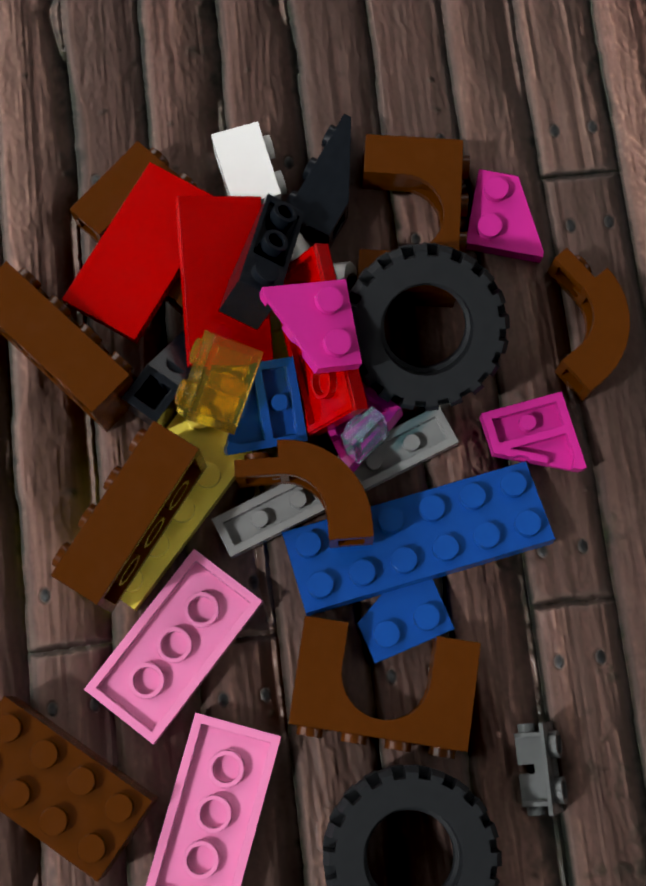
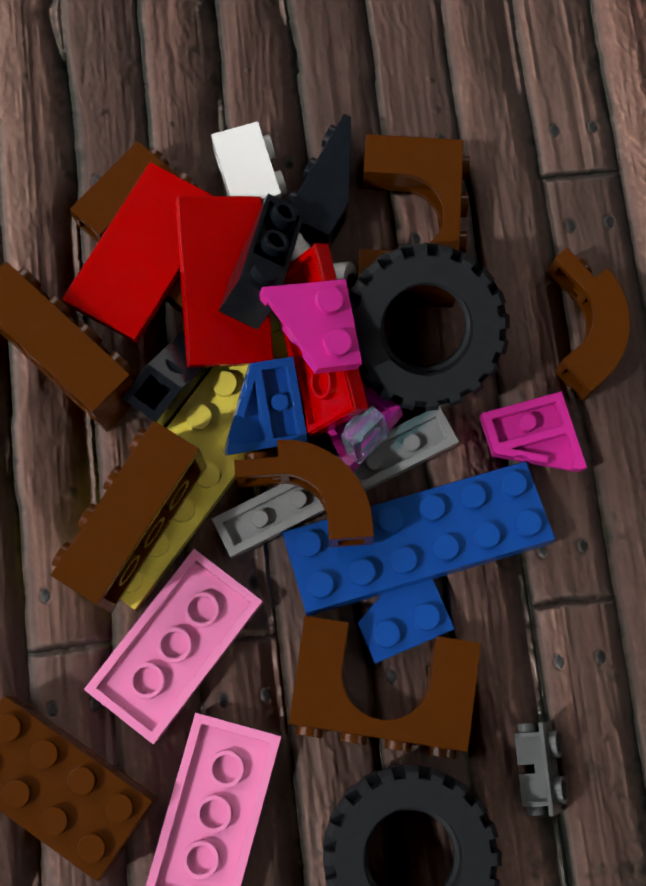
(218, 381): clear yellow brick -> none
(502, 219): dark pink wing -> none

